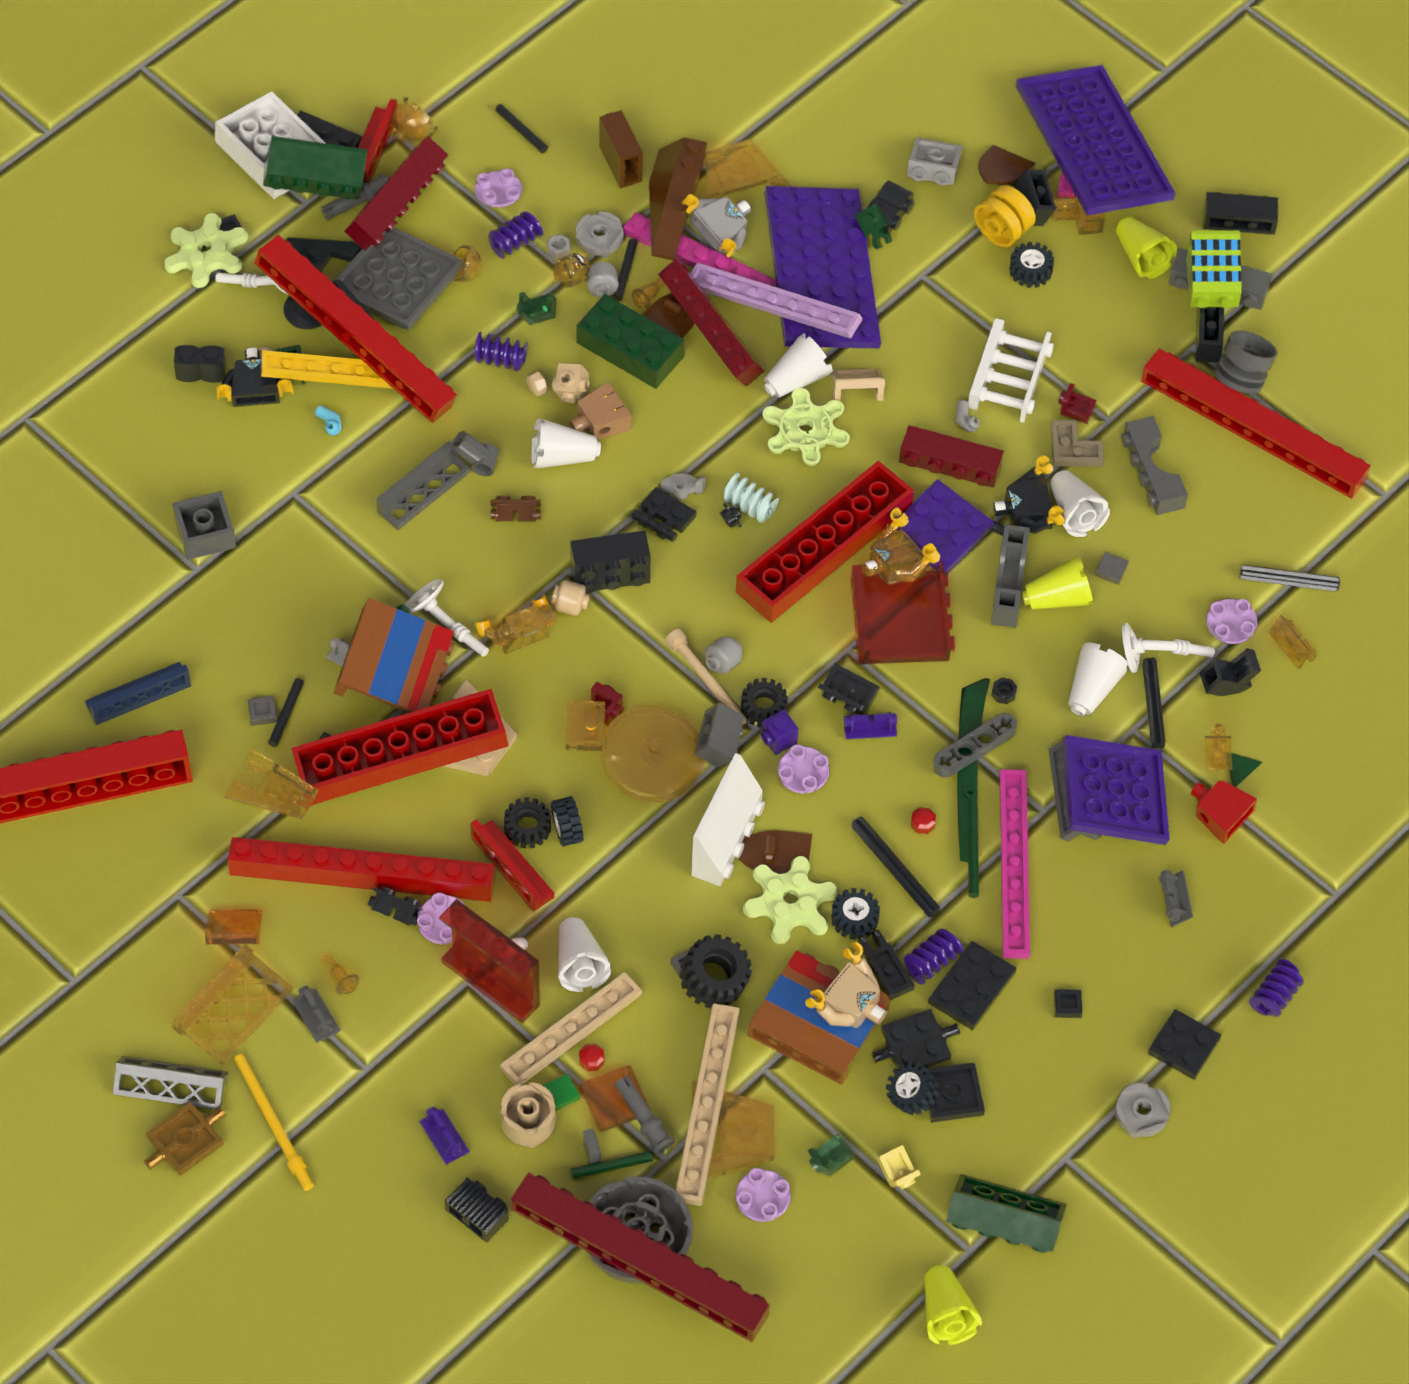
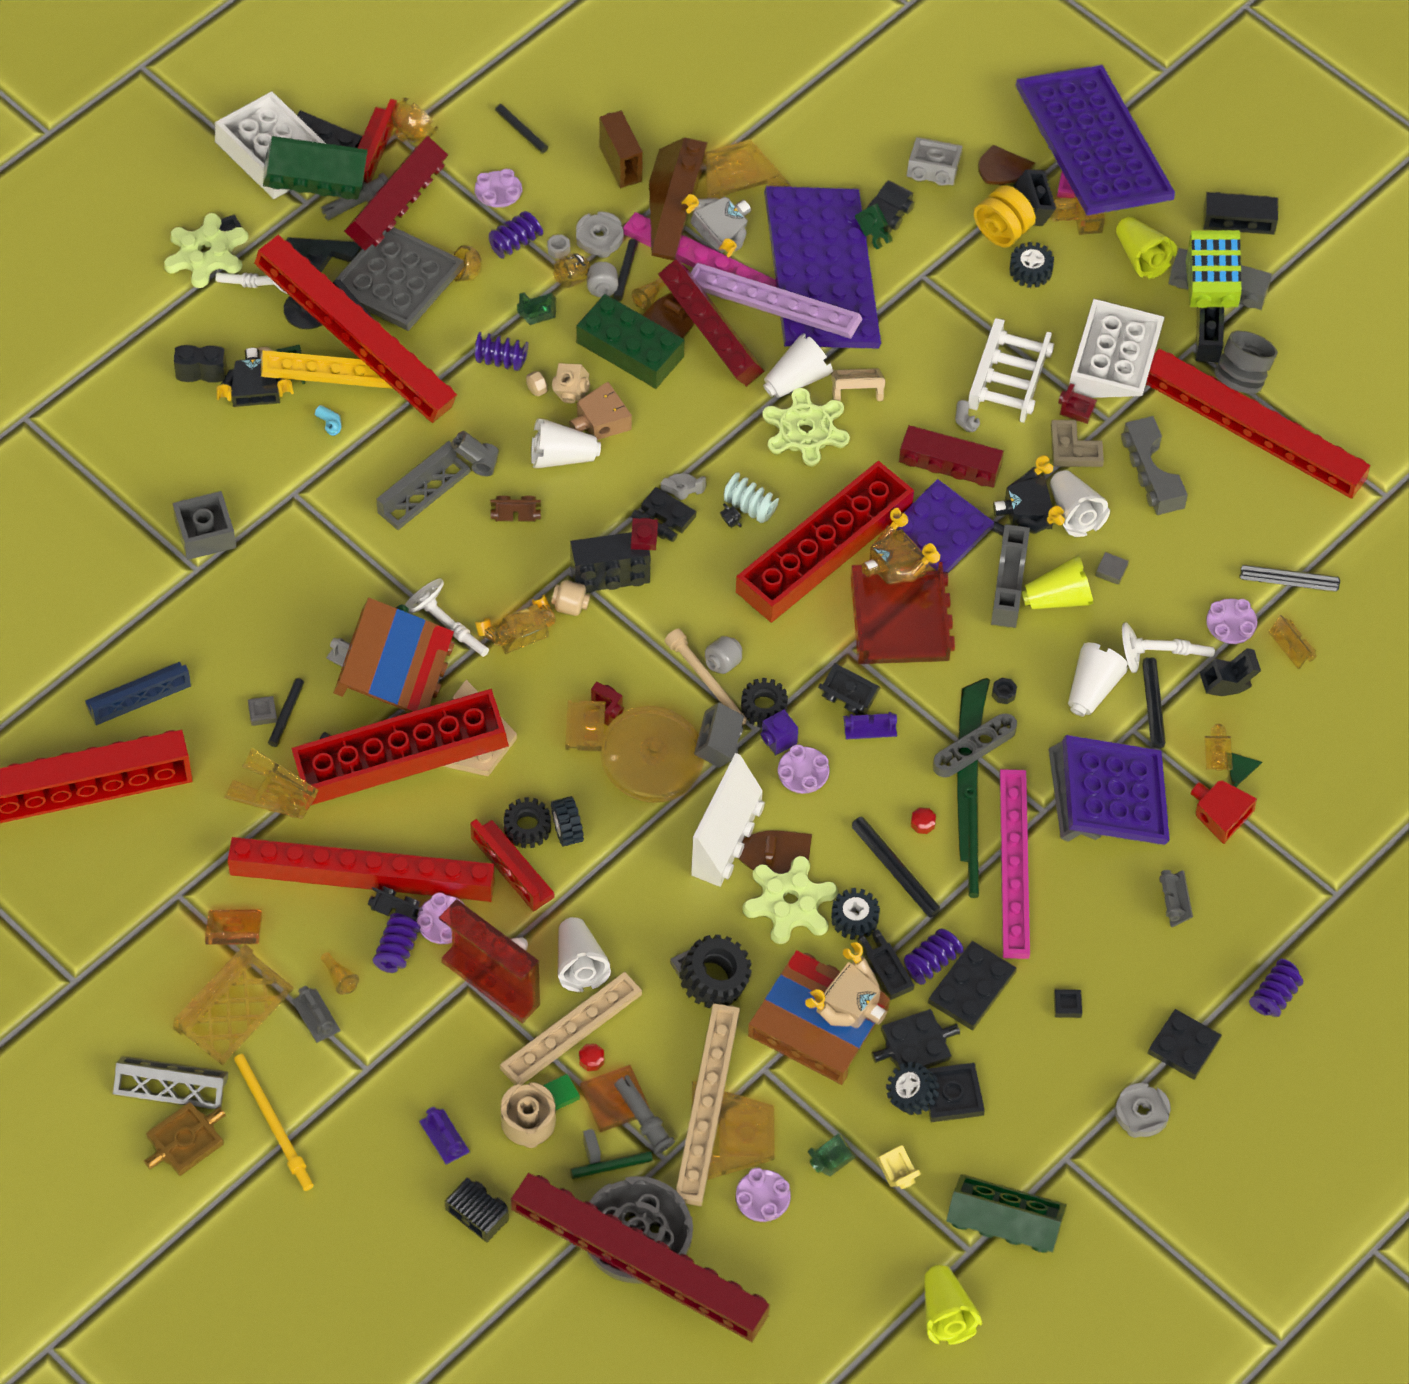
(396, 943): none -> dark purple piece
(644, 534): none -> dark red bracket
(1115, 351): none -> white slope

